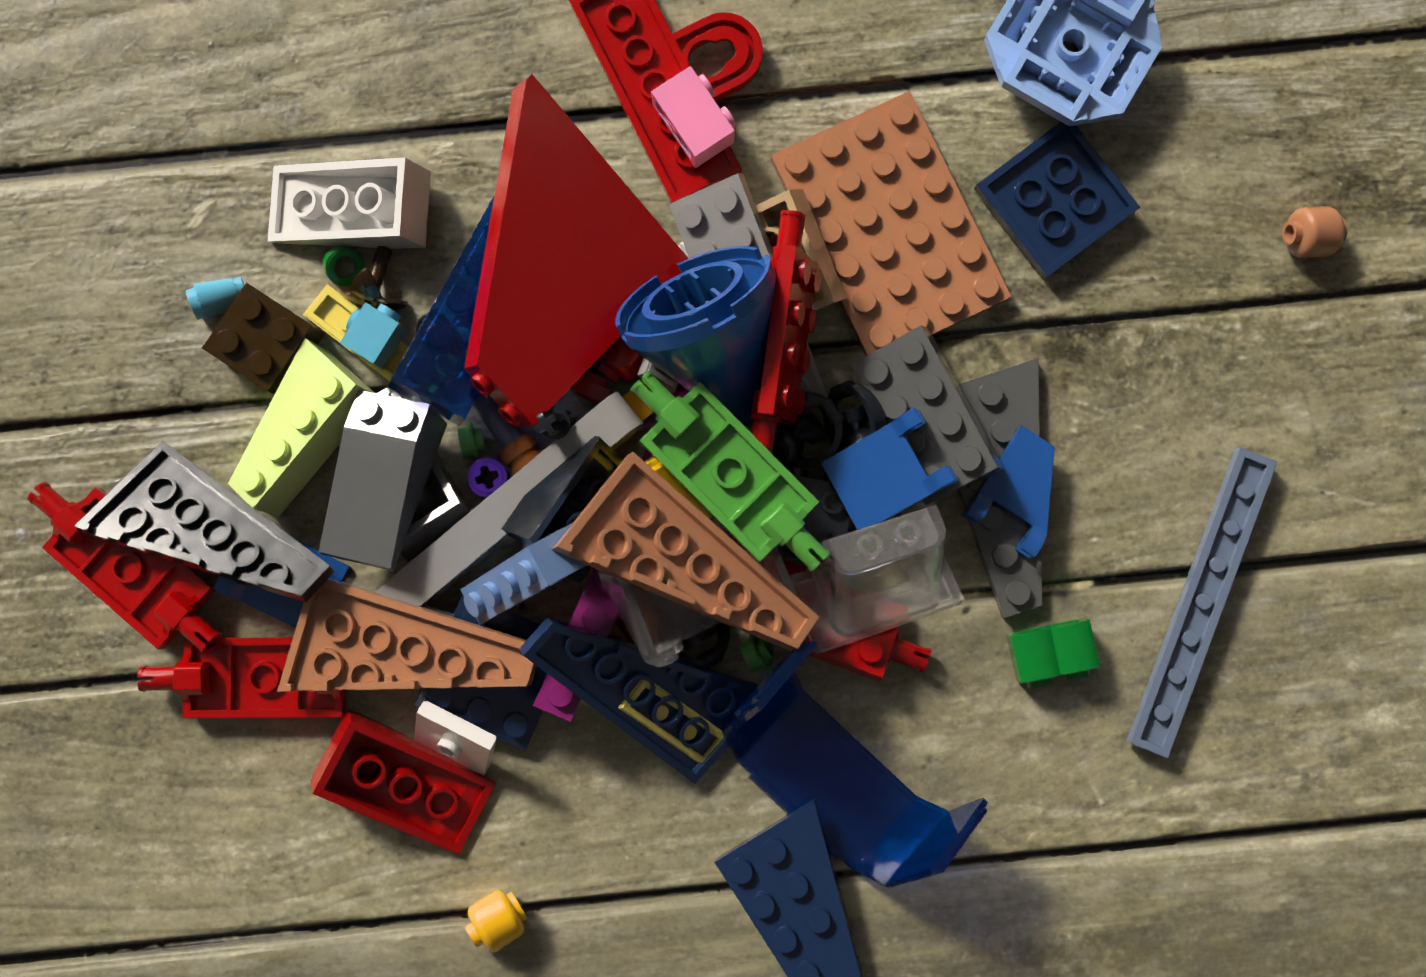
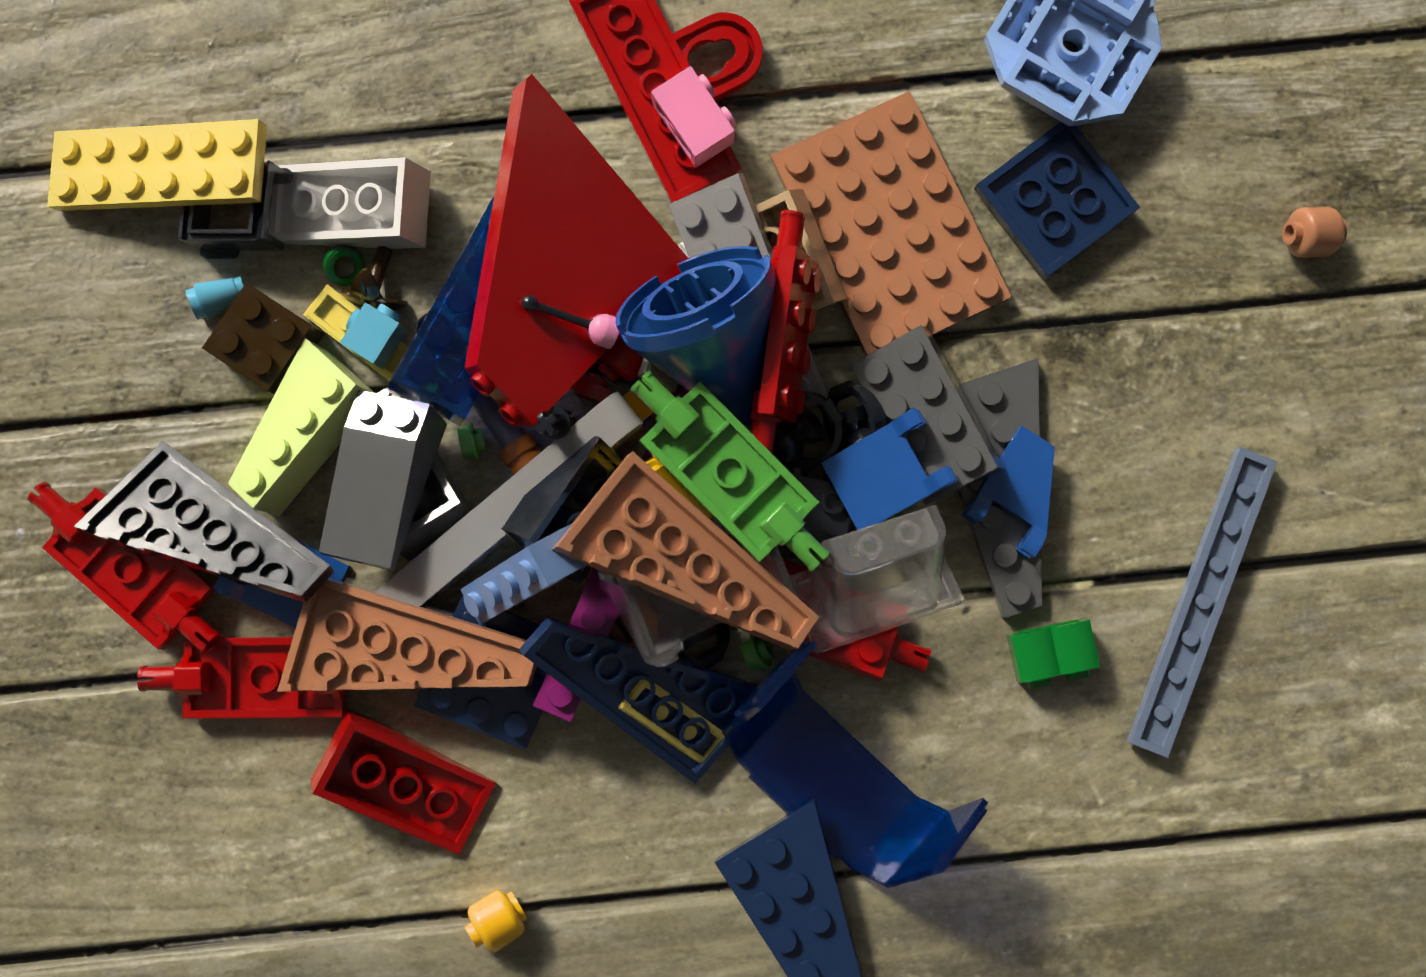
(158, 166): none -> light yellow plate
(228, 242): none -> black piece
(454, 737): white plate -> none
(477, 473): dark purple bush -> none
(600, 328): none -> hinge

